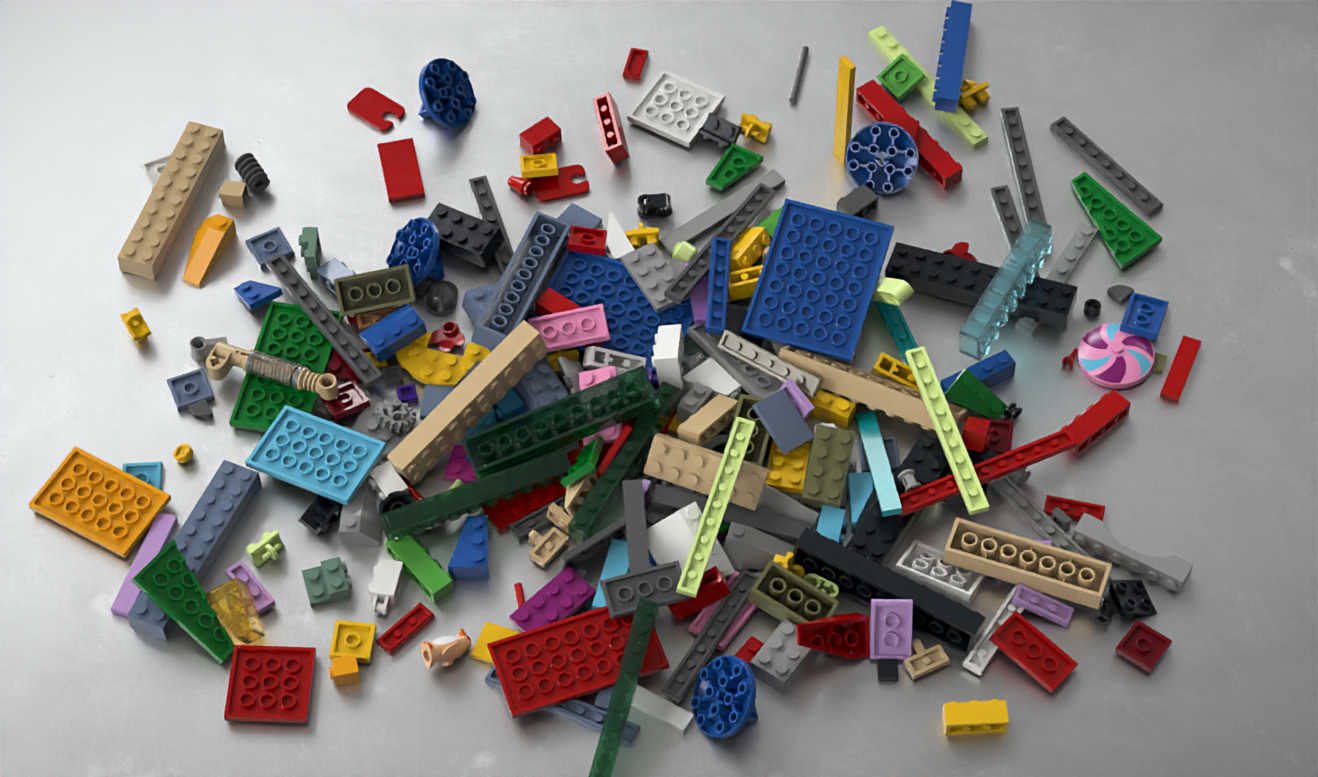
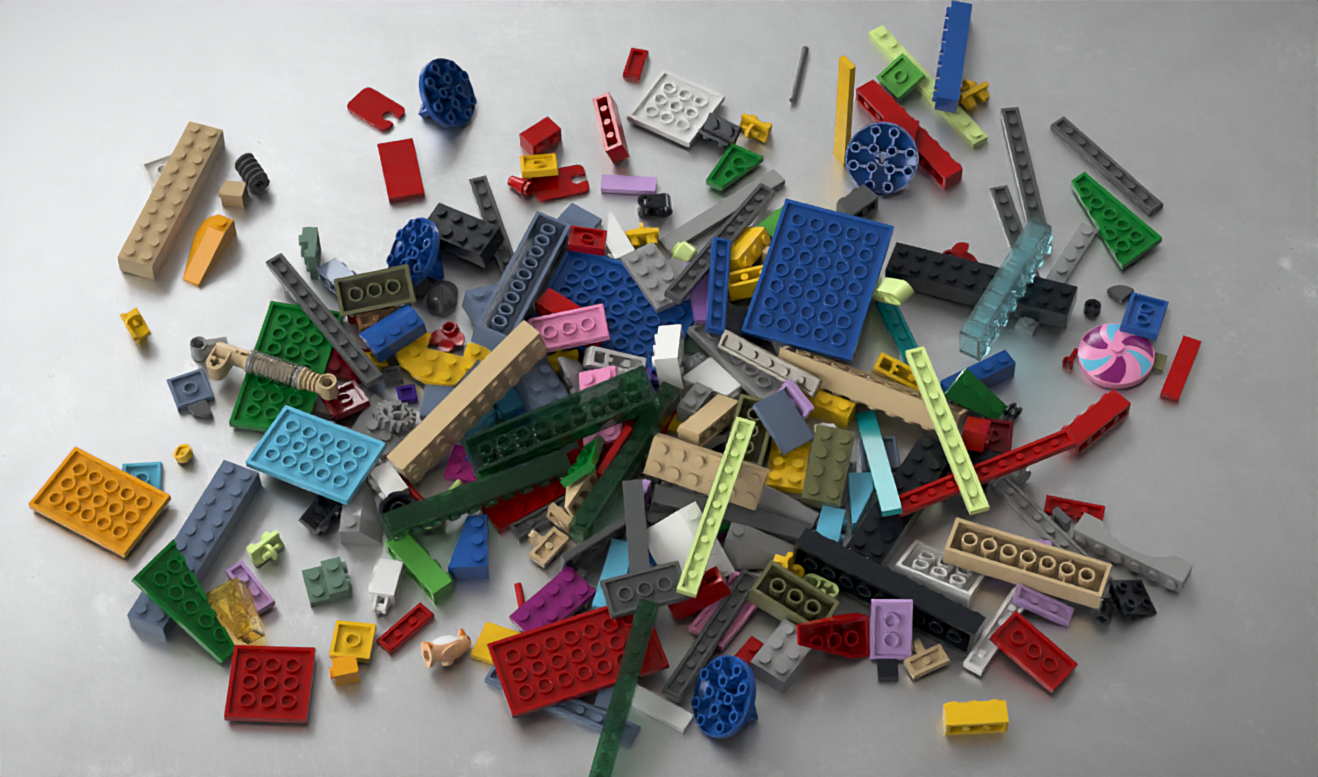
(152, 545): lavender tile -> none
(256, 294): blue wing -> none
(268, 246): sand blue tile -> none
(628, 184): none -> lavender tile
(908, 479): light grey bush -> none
(1143, 646): dark red plate -> none

